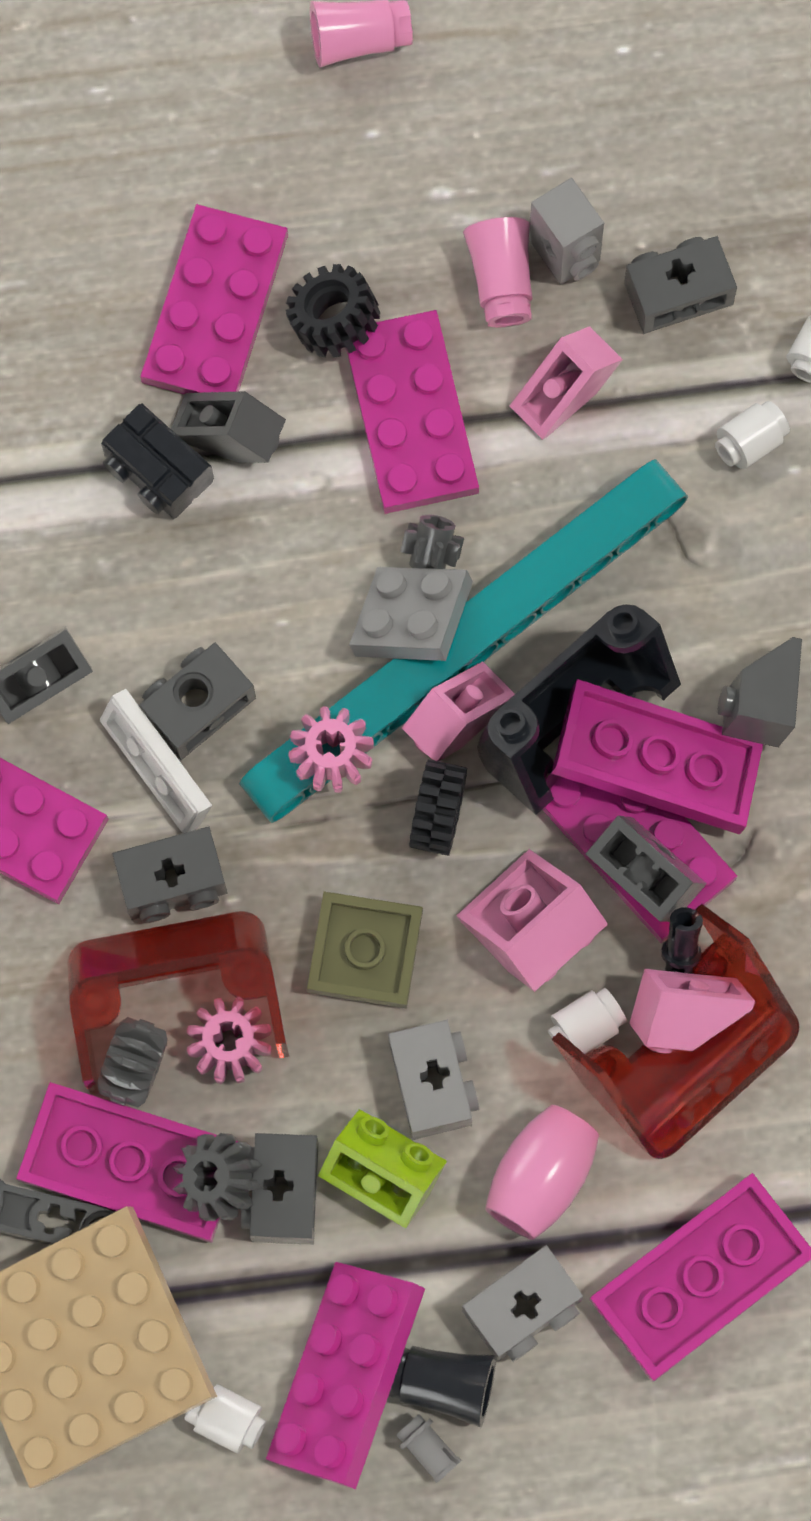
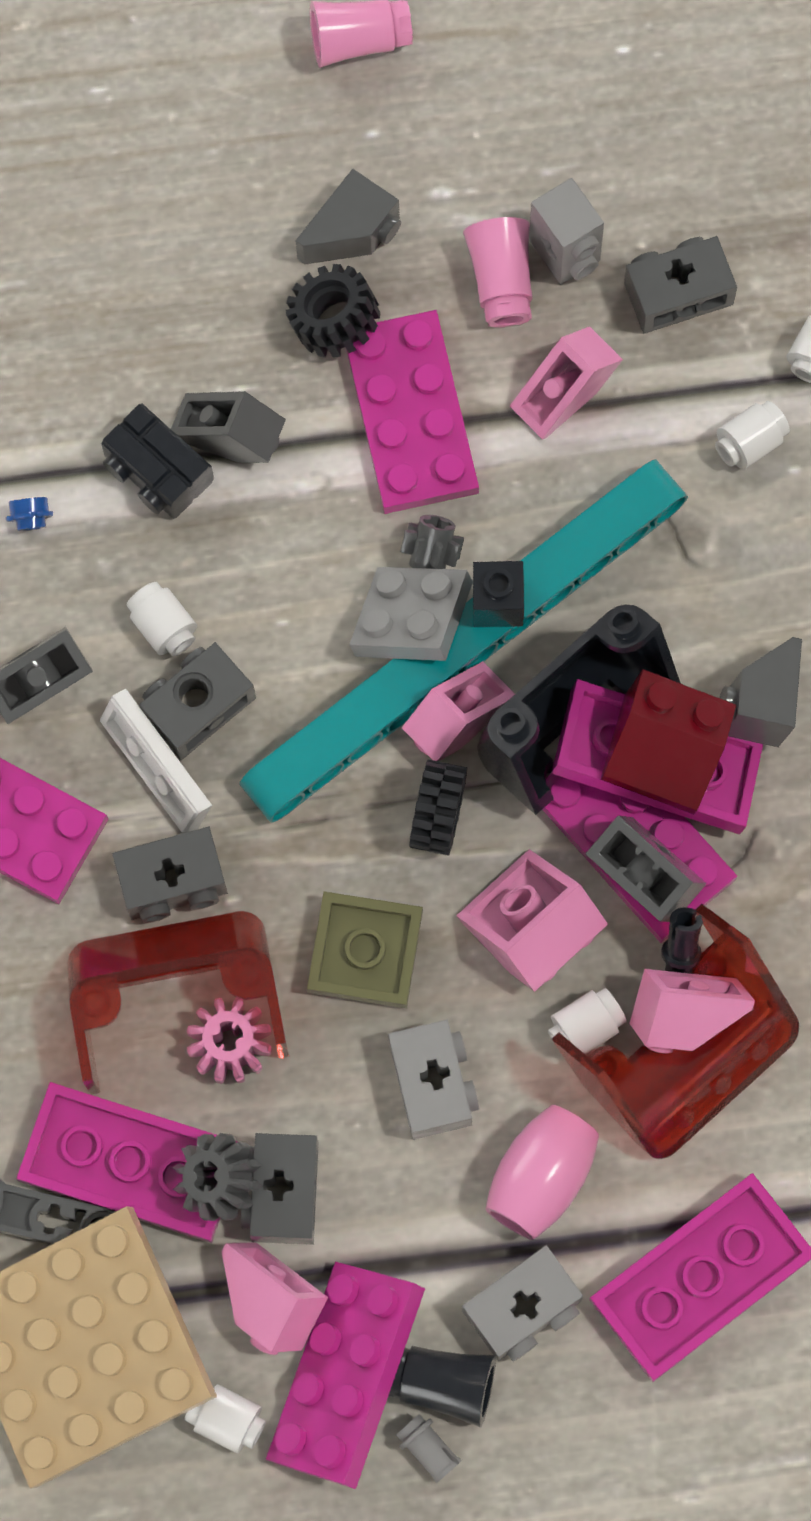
(29, 513): none -> blue plate
(132, 1062): dark grey gear -> none
(162, 619): none -> white brick
(214, 303): dark pink plate -> none
(270, 1298): none -> bright pink slope
(334, 733): bright pink gear -> none
(350, 222): none -> dark grey slope
(382, 1168): lime brick -> none
(498, 594): none -> black brick
(667, 741): none -> dark red slope

